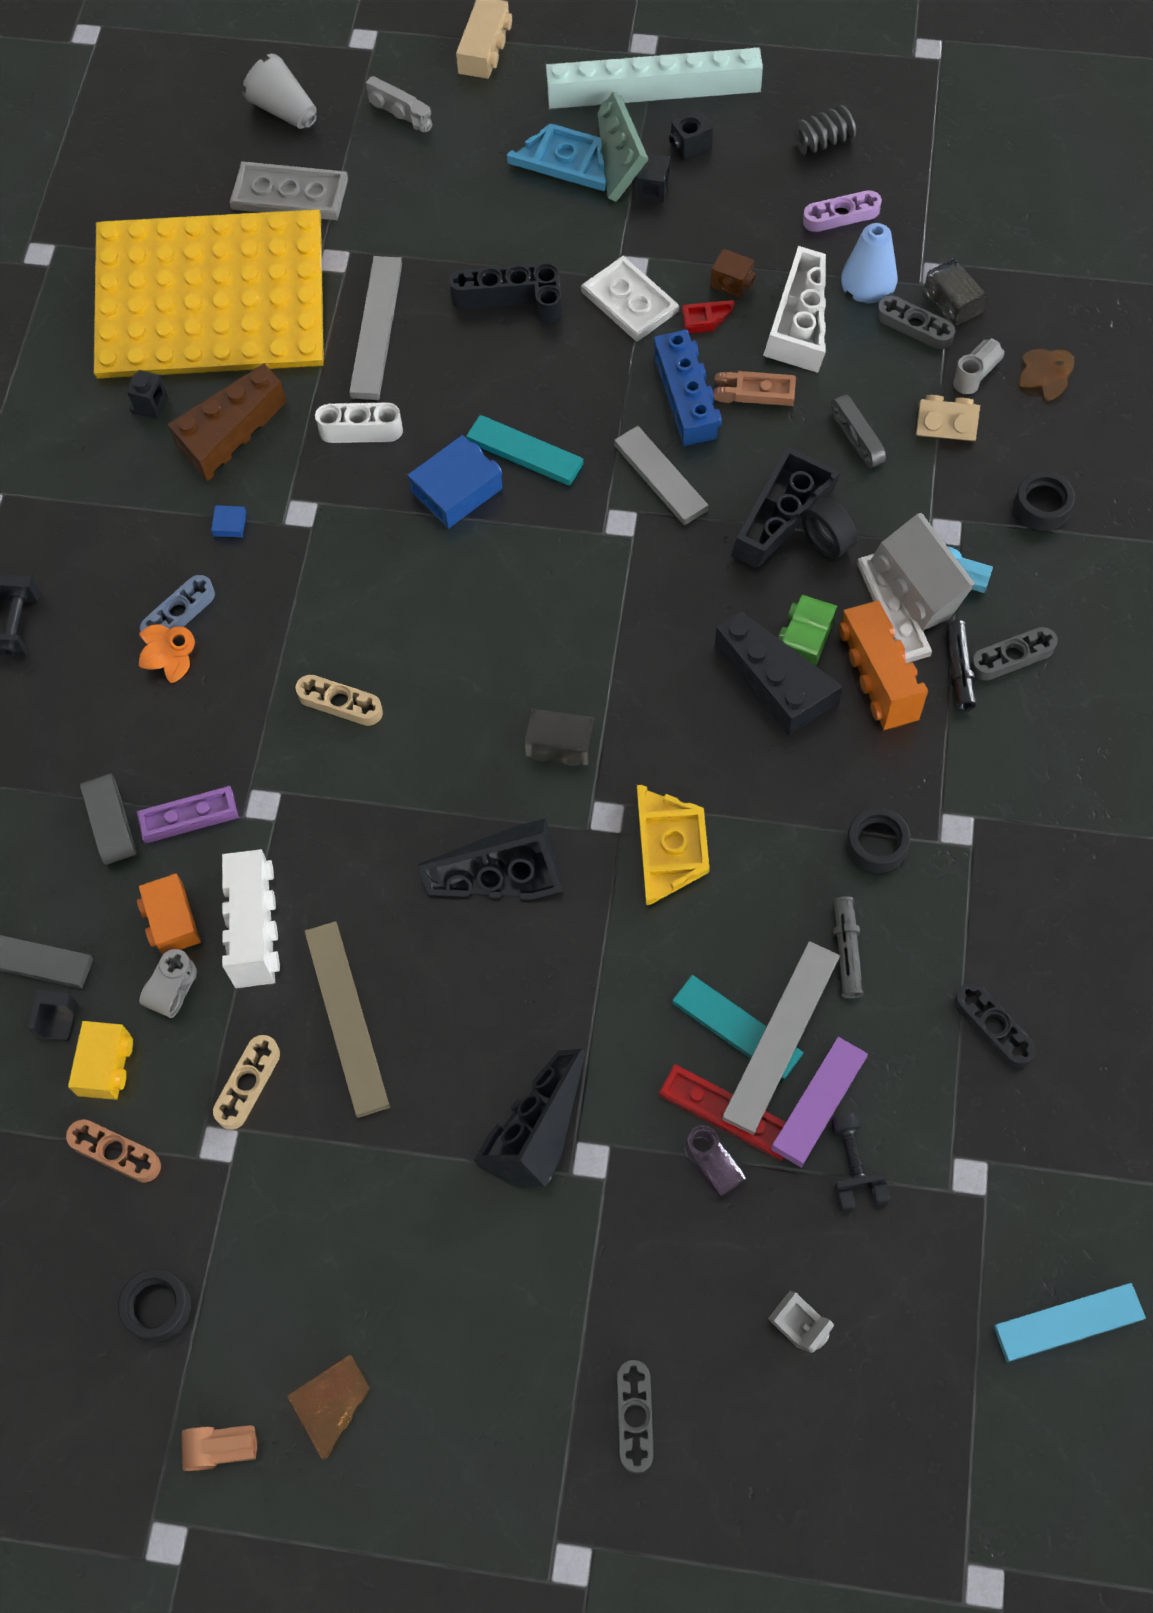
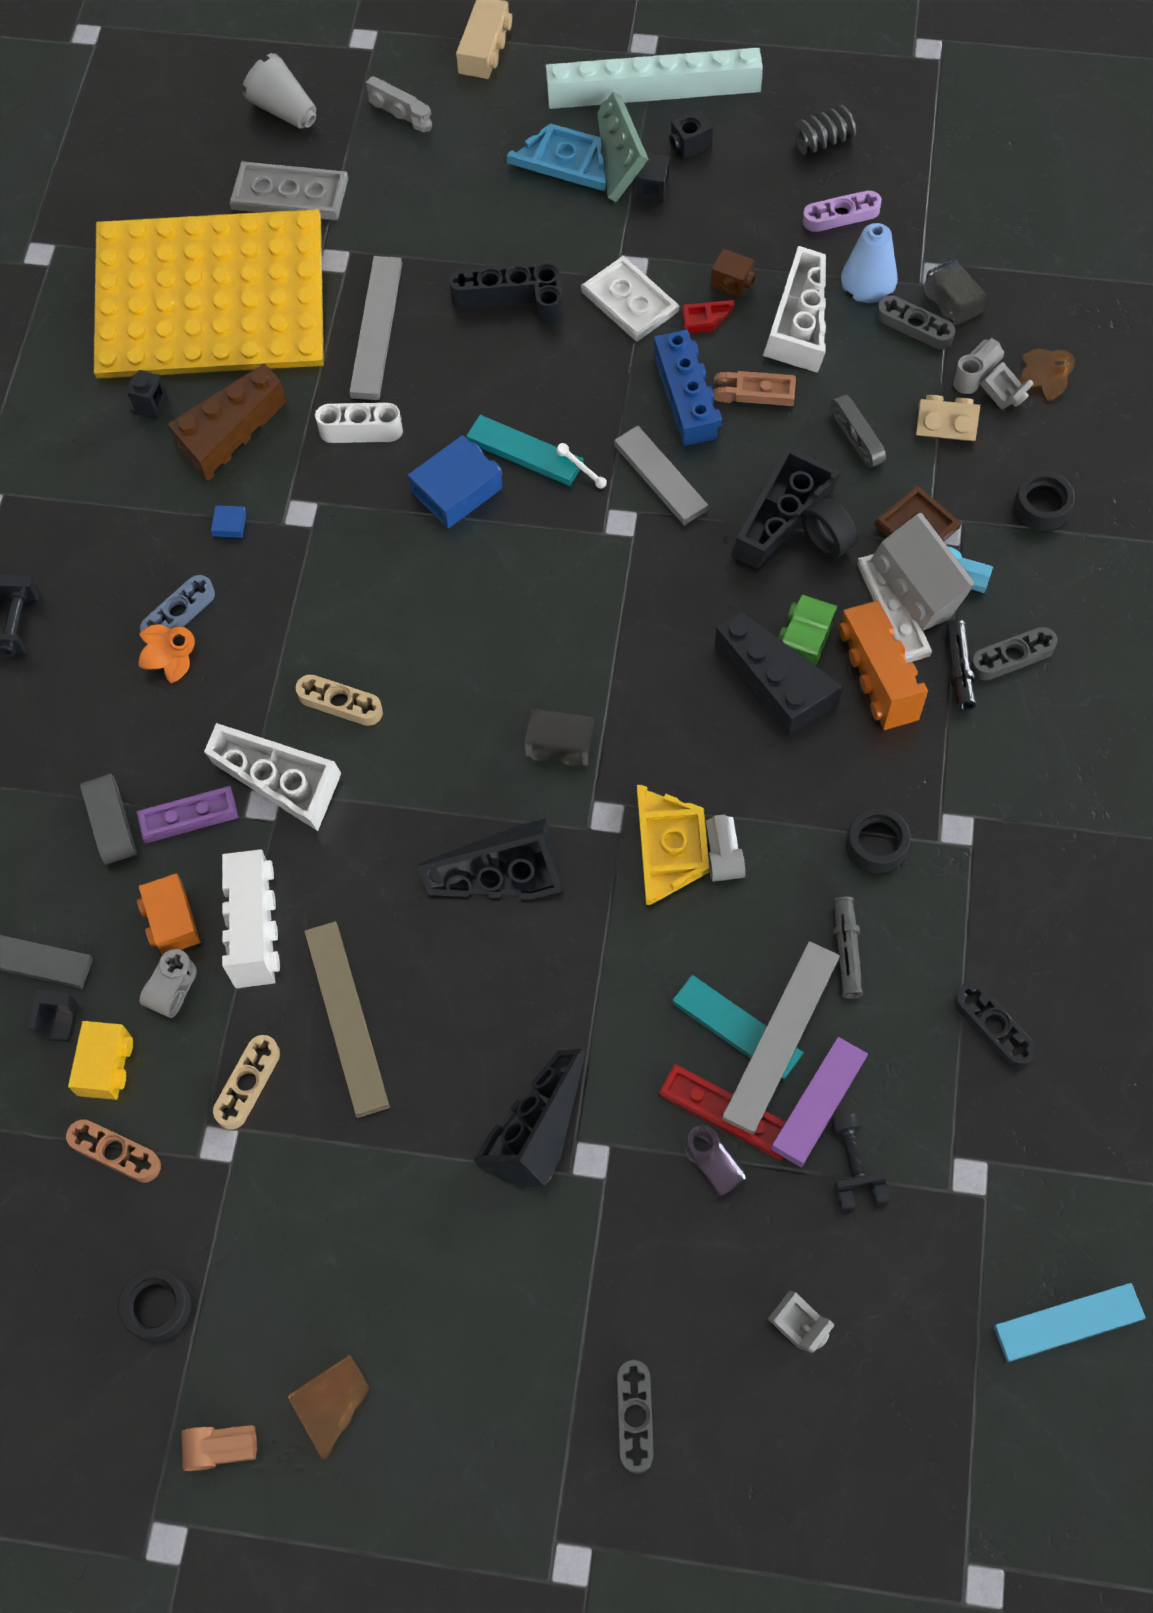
(282, 774): none -> white wedge
(563, 450): none -> white hinge
(725, 857): none -> light grey piece
(913, 503): none -> reddish brown plate
(1005, 387): none -> light grey bracket

